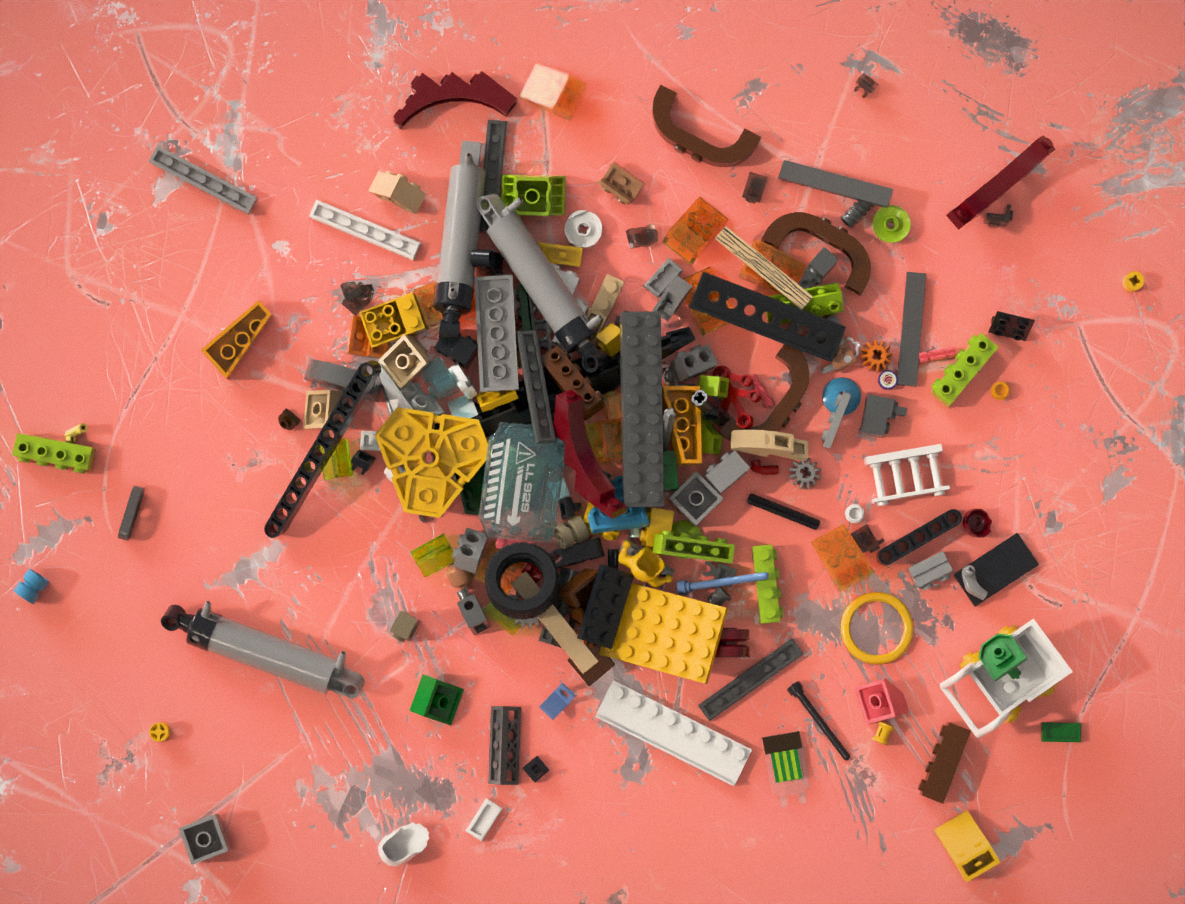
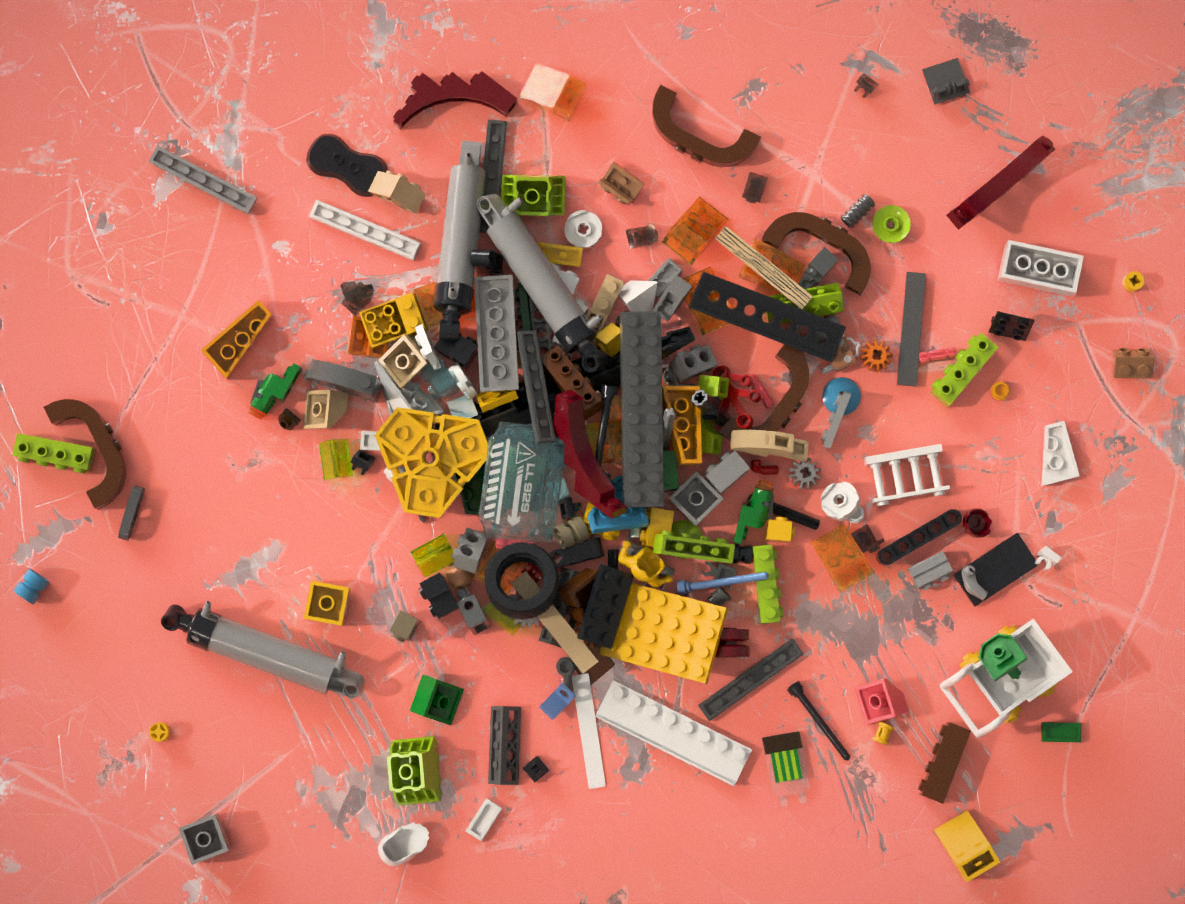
(75, 431): light yellow arm -> none
(110, 449): none -> reddish brown arch
(272, 388): none -> green plate
(327, 603): none -> yellow brick
(329, 445): black beam -> none
(334, 158): none -> black plate
(414, 770): none -> lime slope
(428, 351): none -> white plate
(439, 595): none -> black brick
(566, 667): none -> dark grey plate
(588, 731): none -> white sticker
(608, 393): none -> black piece
(638, 295): none -> white slope
(742, 554): none -> black wheel
(757, 512): none -> green plate
(779, 530): none -> yellow brick
(835, 184): dark grey tile -> none
(844, 510): none -> white plate
(855, 650): yellow wedge -> none
(877, 412): dark grey hinge -> none
(887, 380): tile -> none
(946, 81): none -> dark grey hinge
(997, 220): clear smoke bracket -> none
(1040, 268): none -> white brick
(1048, 556): none -> white tile
(1058, 455): none -> white wing
(1133, 363): none -> medium nougat bracket

